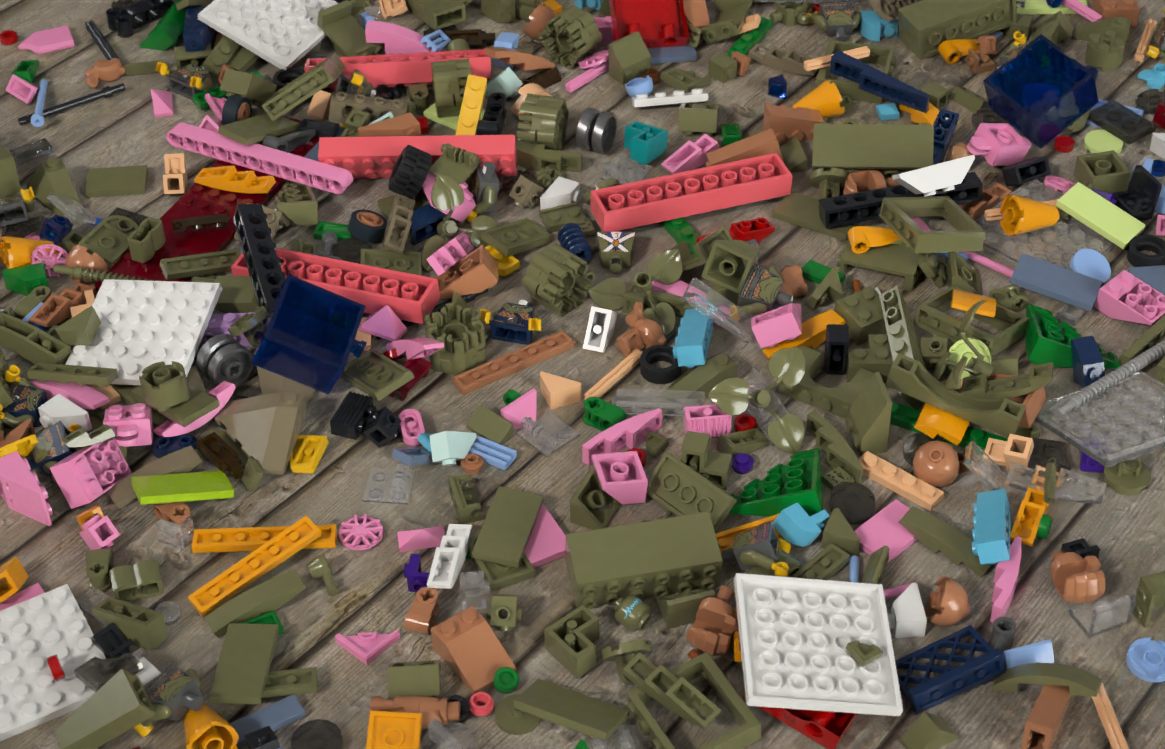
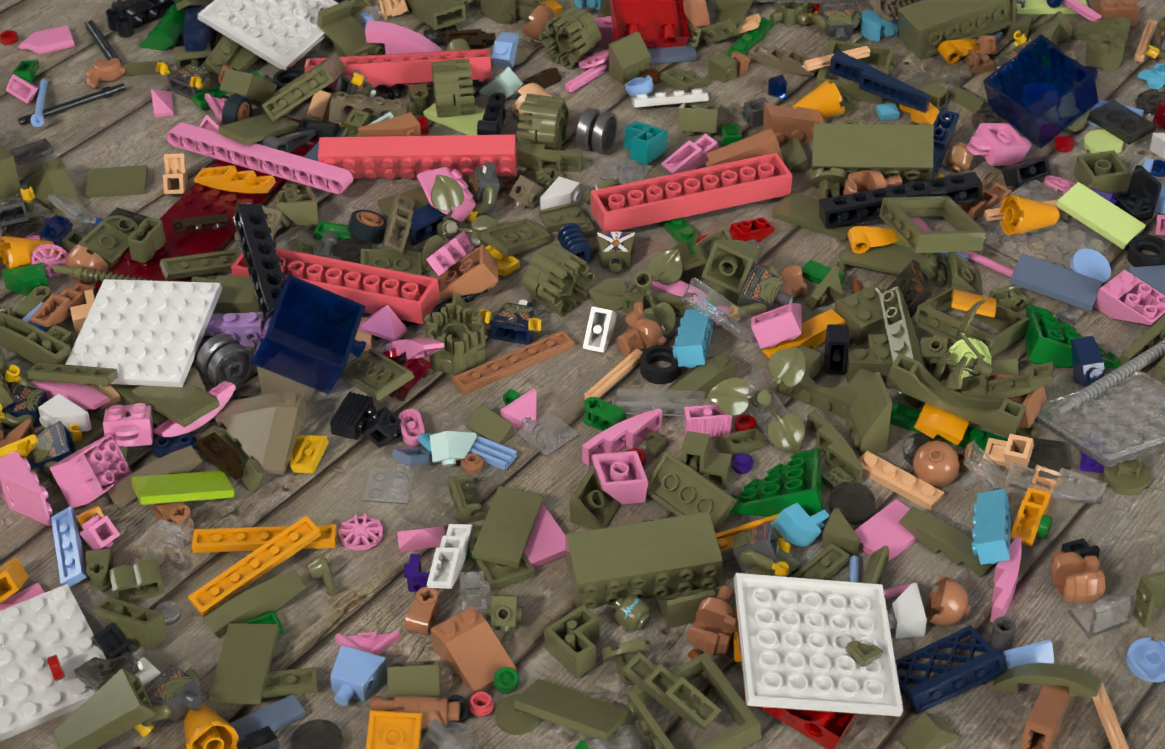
(68, 547): none -> light blue plate
(80, 329): olive slope -> none
(81, 438): slope -> none
(164, 385): olive brick -> none
(249, 325): olive tile -> none
(356, 675): none -> light blue torso
(410, 172): black tyre -> none
(433, 44): light blue tile -> none
(455, 163): olive hinge -> none
(471, 105): yellow brick -> none
(521, 59): nougat slope -> none
(559, 390): light nougat slope -> none
(754, 112): none -> dark grey brick
(913, 286): none -> clear smoke tile
(935, 177): white wedge -> none
(1050, 479): olive piece -> none

